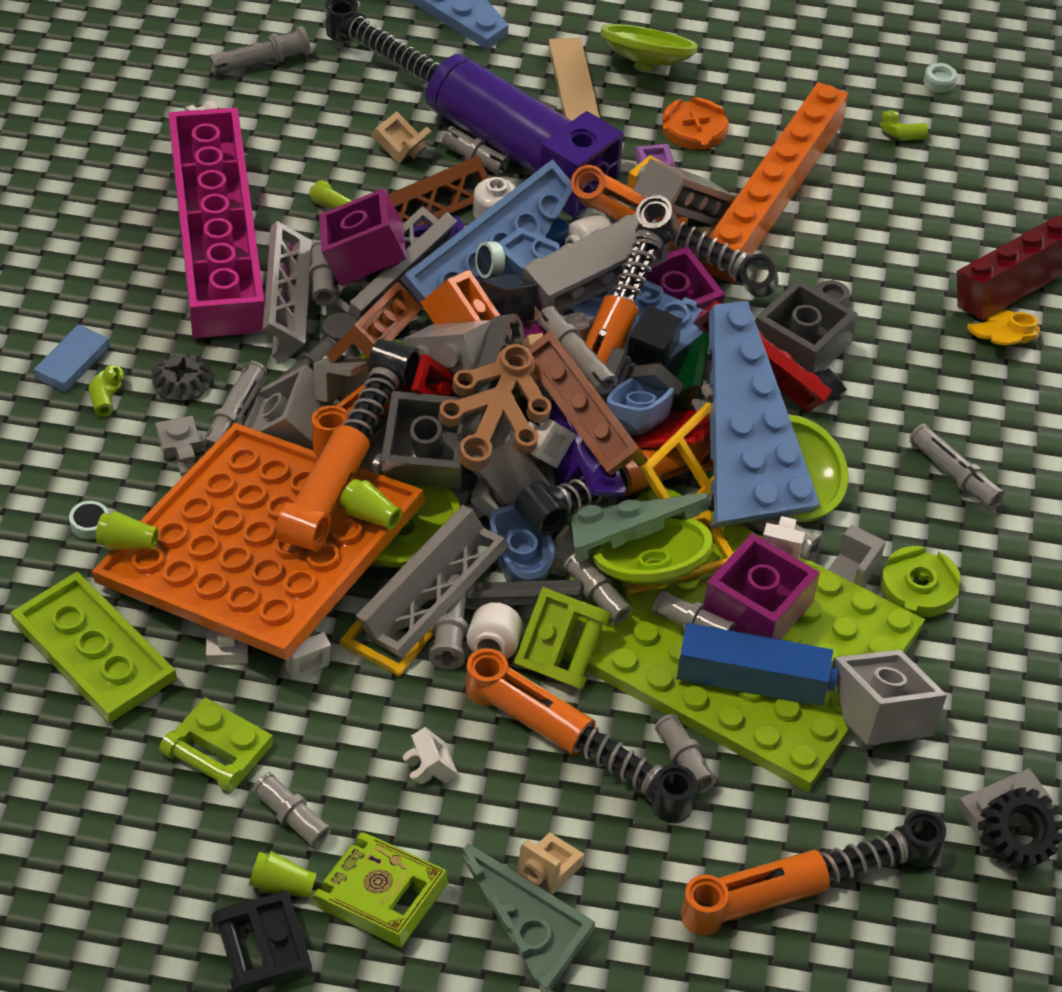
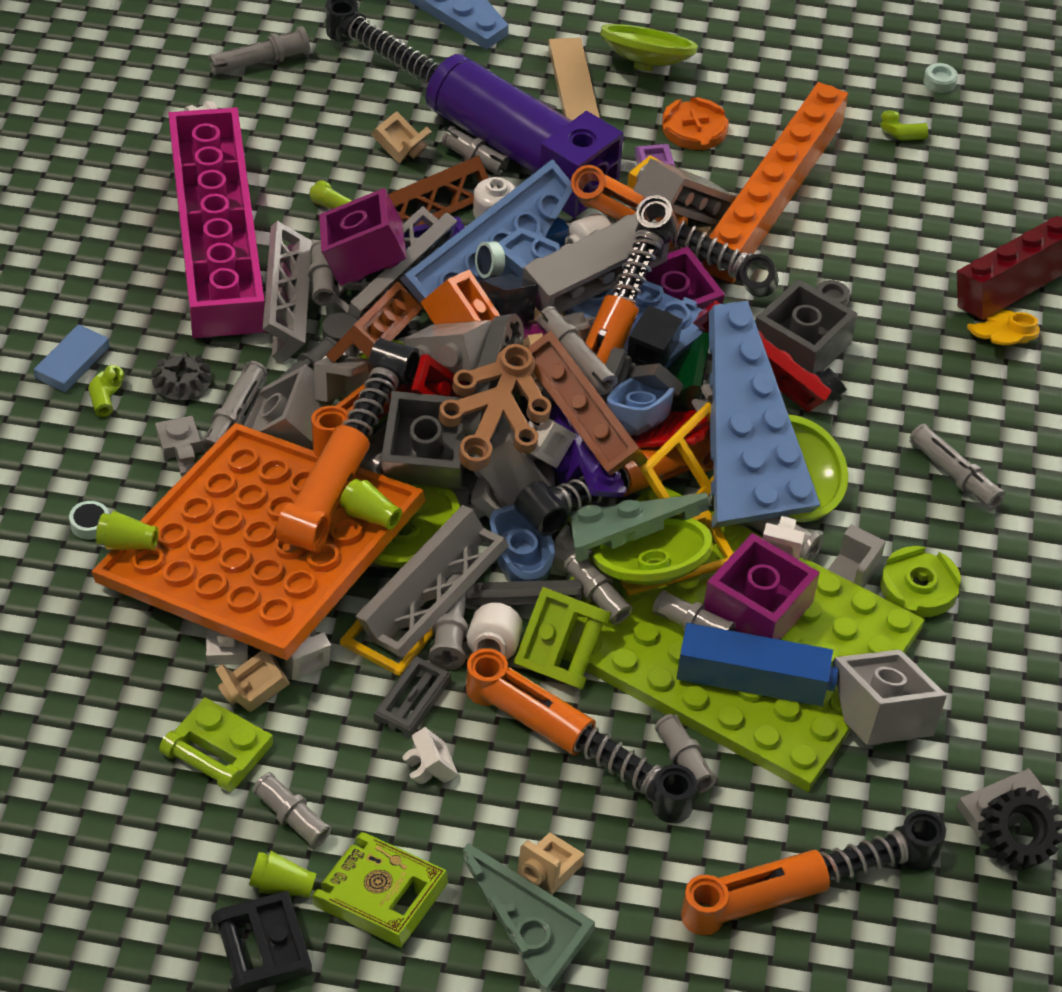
(93, 646): lime plate -> none
(252, 681): none -> tan bracket
(398, 720): none -> dark grey tile

